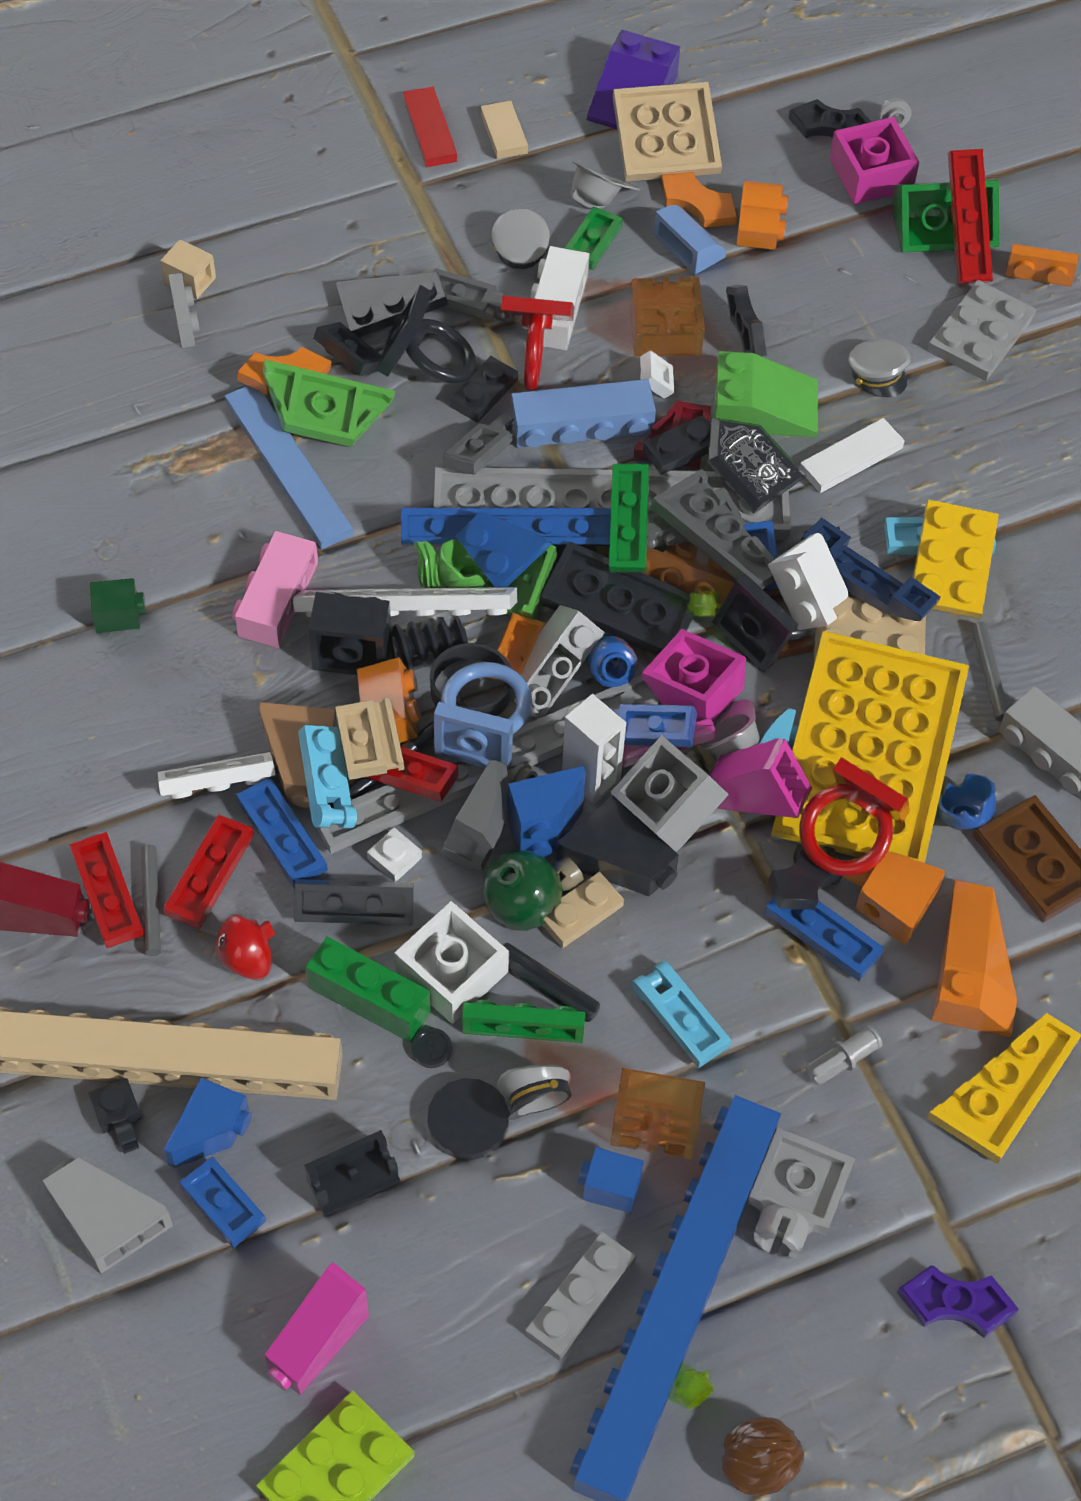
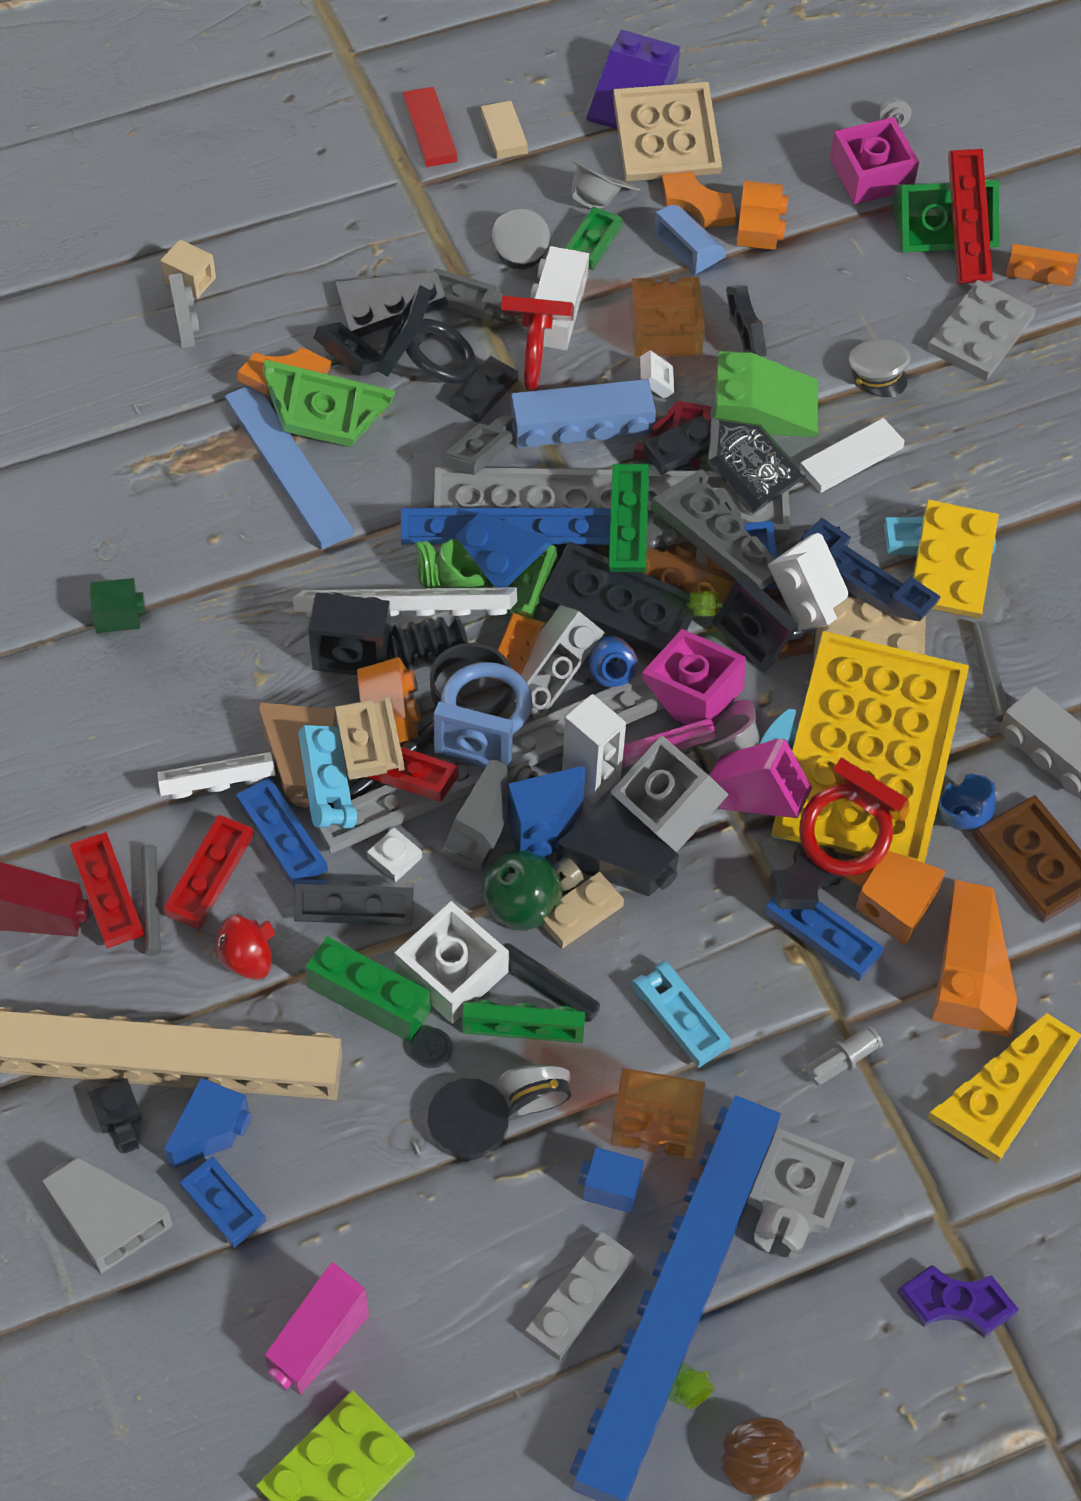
(268, 601): bright pink brick -> none
(352, 1173): black hinge -> none
(649, 722): blue hinge -> none
(821, 120): black tile -> none

